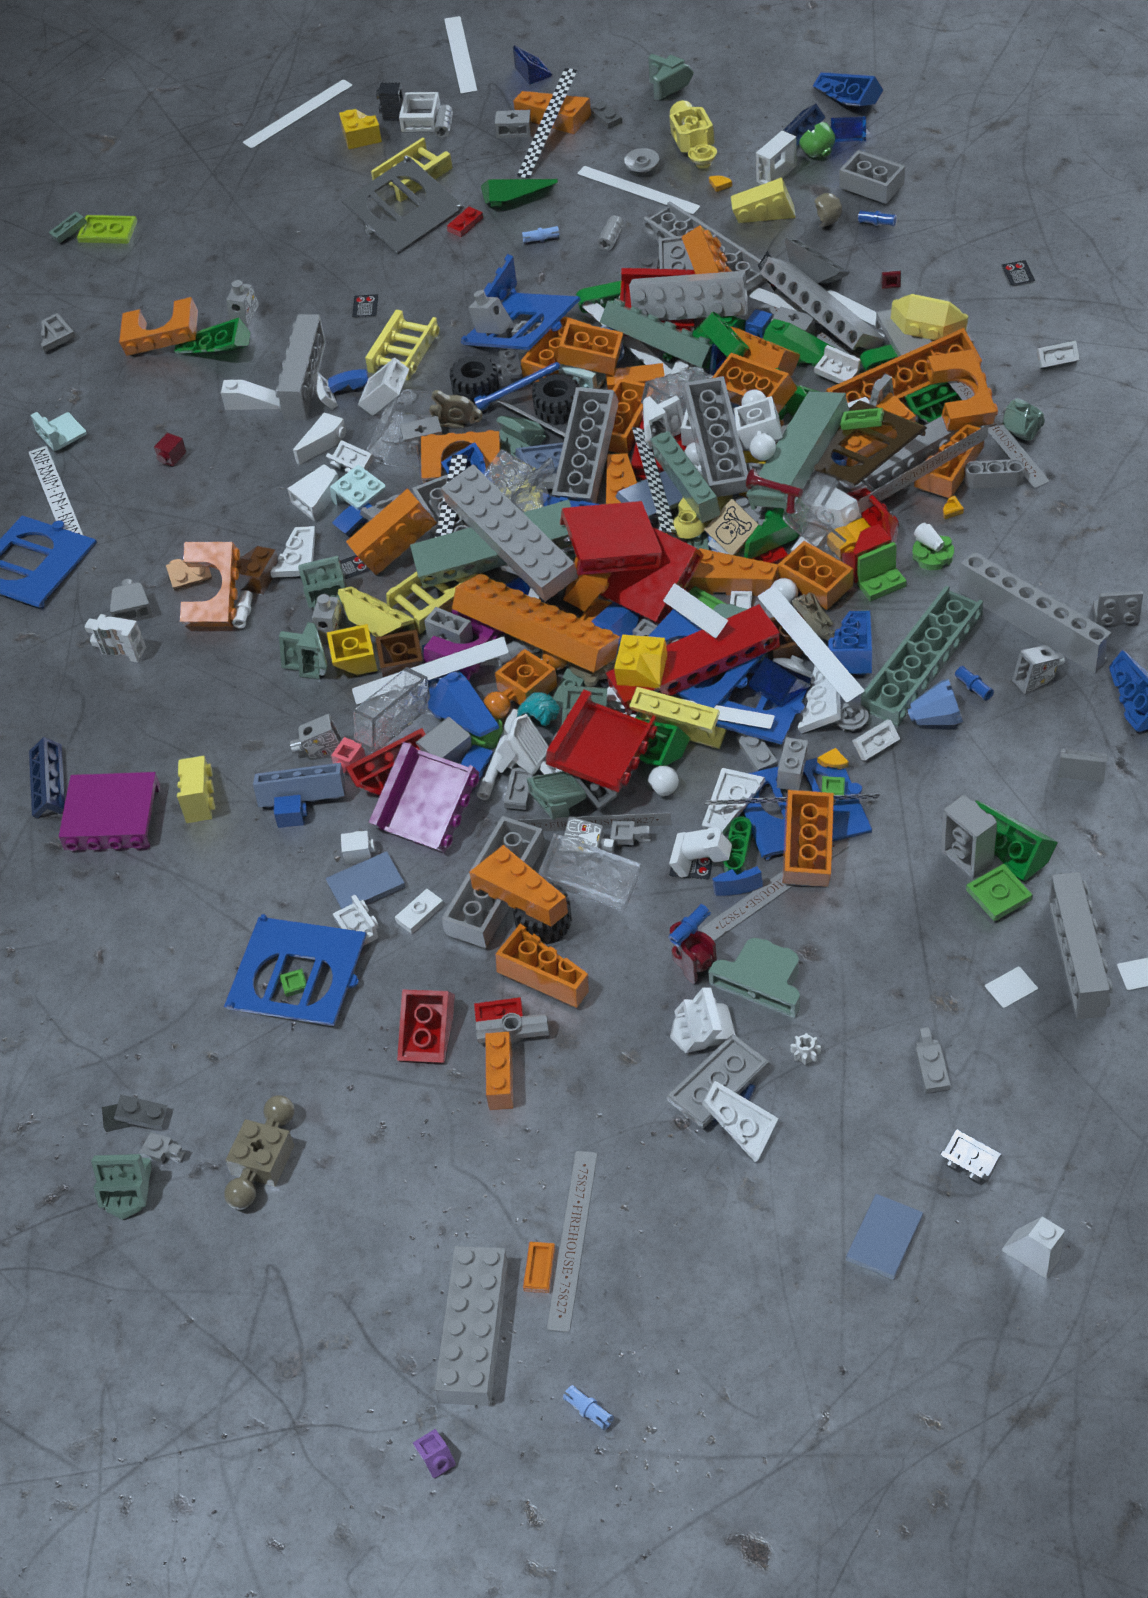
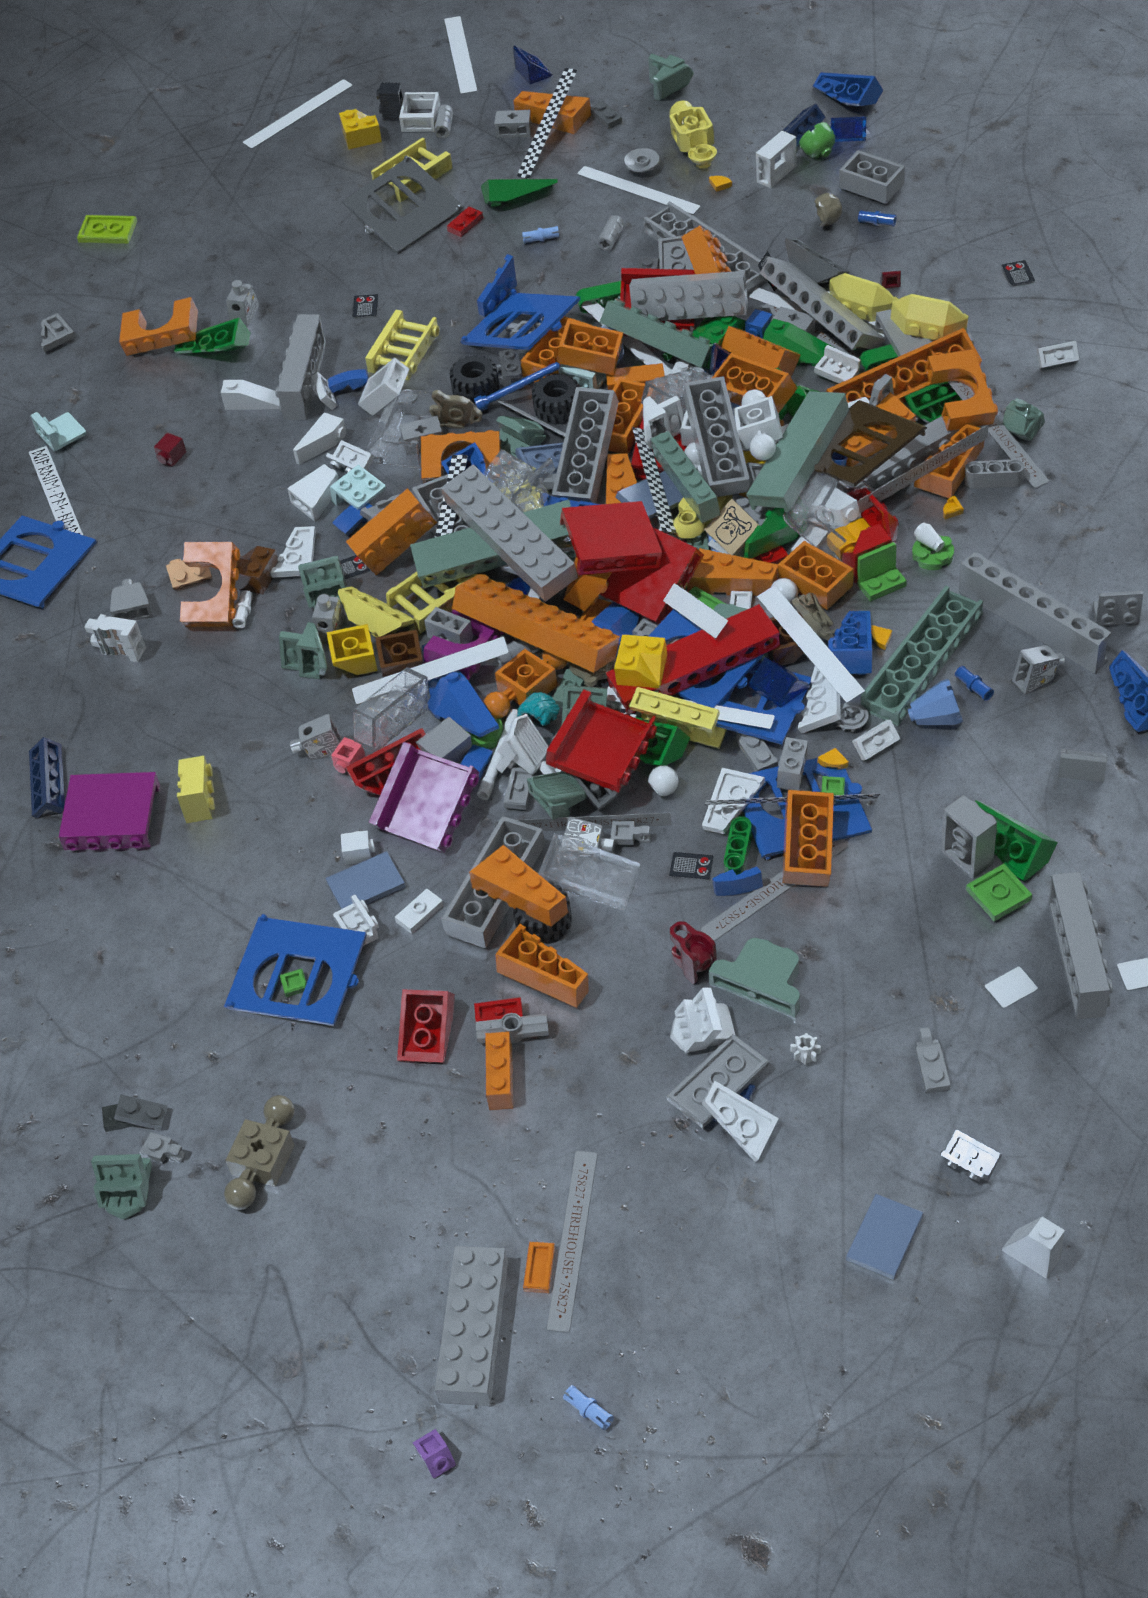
(68, 227): sand green plate -> none
(289, 811): blue brick -> none
(309, 782): sand blue brick -> none
(489, 314): light grey torso -> none
(689, 925): blue pin -> none
(696, 846): white piece -> none
(723, 335): green beam -> none
(754, 479): dark red piece -> none
(763, 203): light yellow wedge -> none
(794, 664): light grey dish -> none
(861, 295): none -> light yellow wedge
(862, 418): bright green tile -> none
(881, 636): none -> light orange tile

